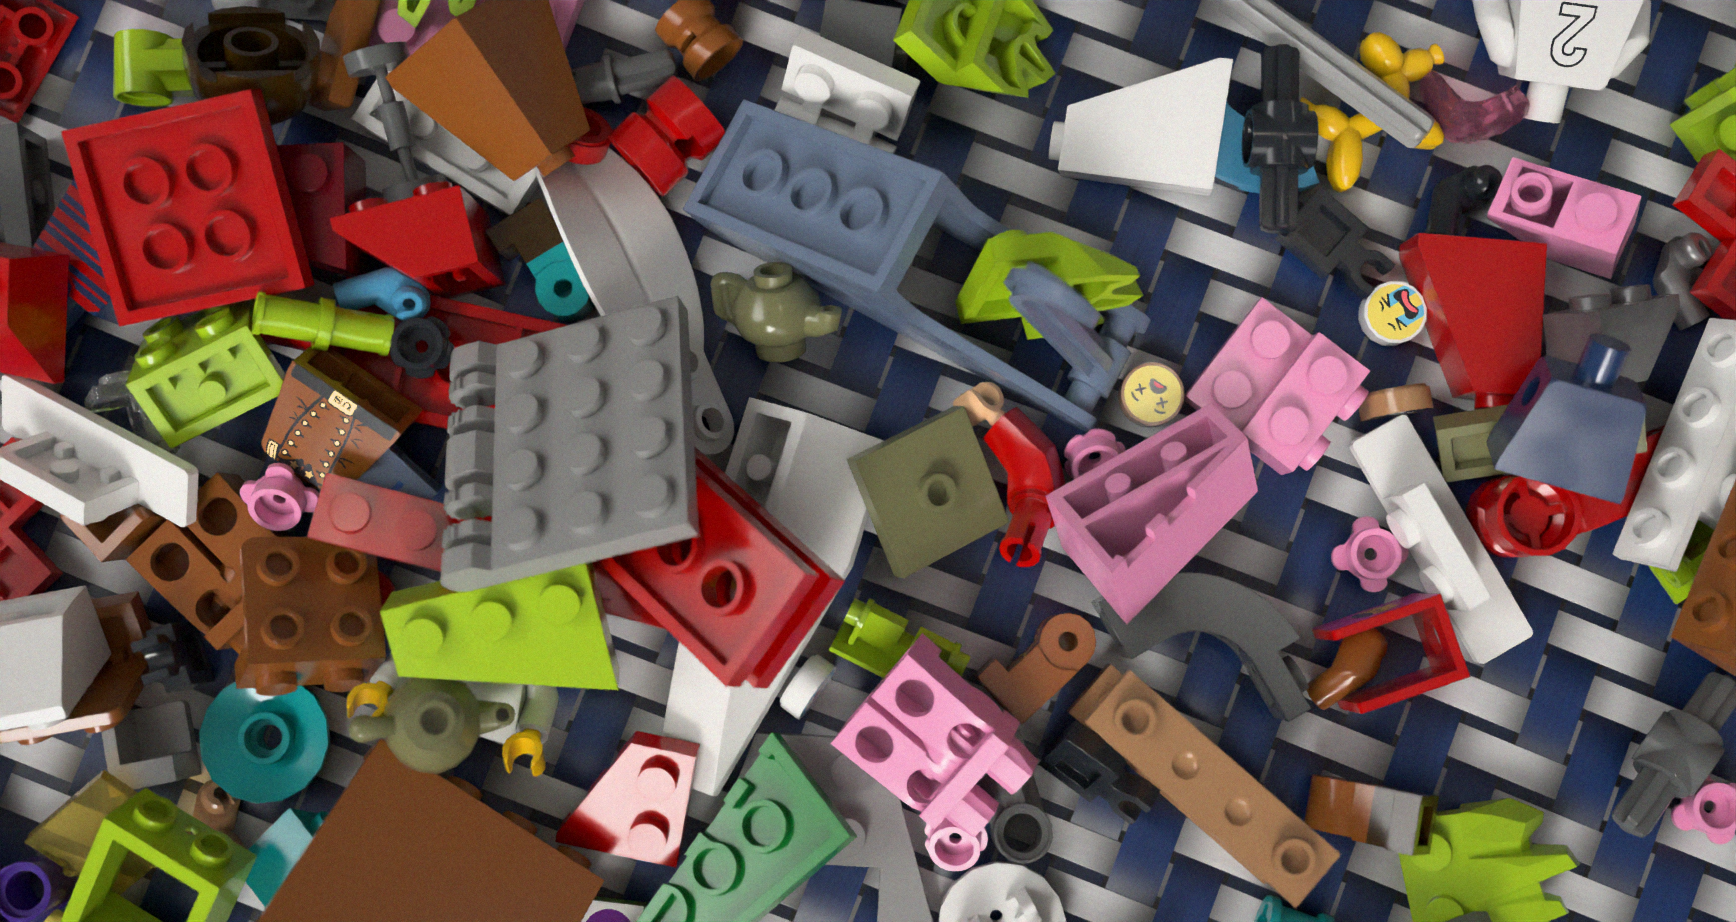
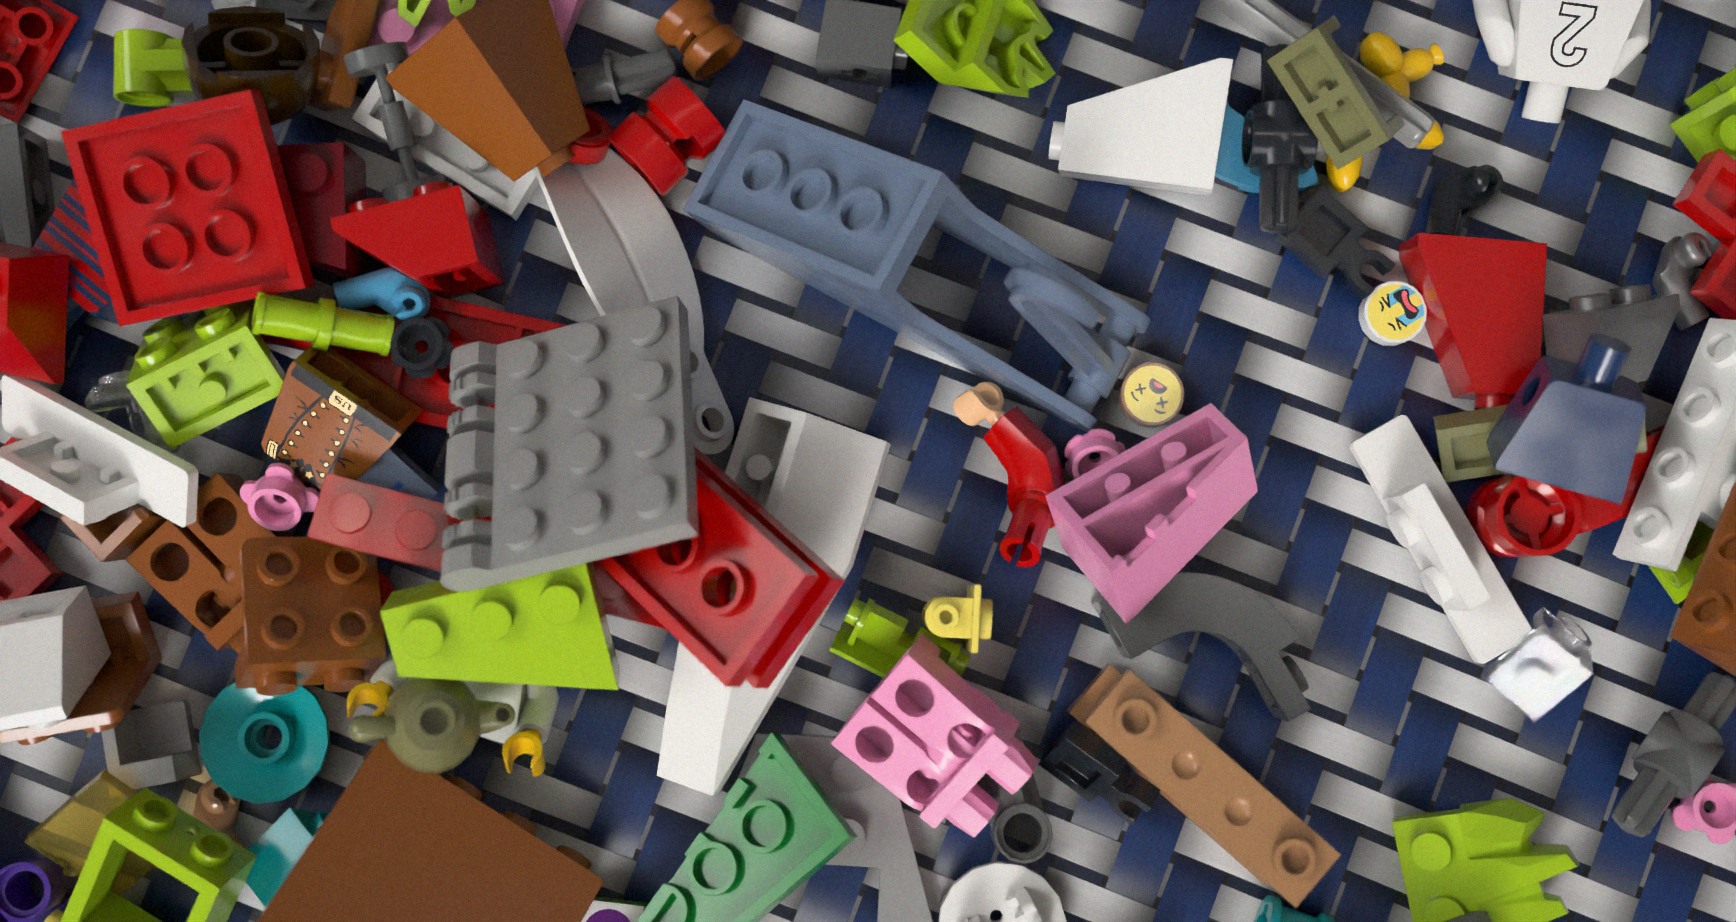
(175, 657): black plate -> none
(539, 242): leg -> none
(638, 802): wing -> none
(773, 310): olive piece -> none
(807, 686): white tile -> none
(849, 86): white plate -> none
(928, 491): olive plate -> none
(954, 853): bright pink plate -> none
(960, 617): none -> light yellow hinge
(1059, 651): dark orange leg -> none
(1091, 272): lime plate -> none
(1280, 387): bright pink plate -> none
(1332, 96): none -> olive hinge
(1353, 666): dark orange arm -> none
(1372, 813): leg -> none
(1387, 550): bright pink plate -> none
(1396, 402): medium nougat tile -> none
(1445, 660): red piece -> none
(1468, 120): clear pink hair -> none
(1543, 664): none -> clear bracket
(1576, 217): bright pink slope -> none

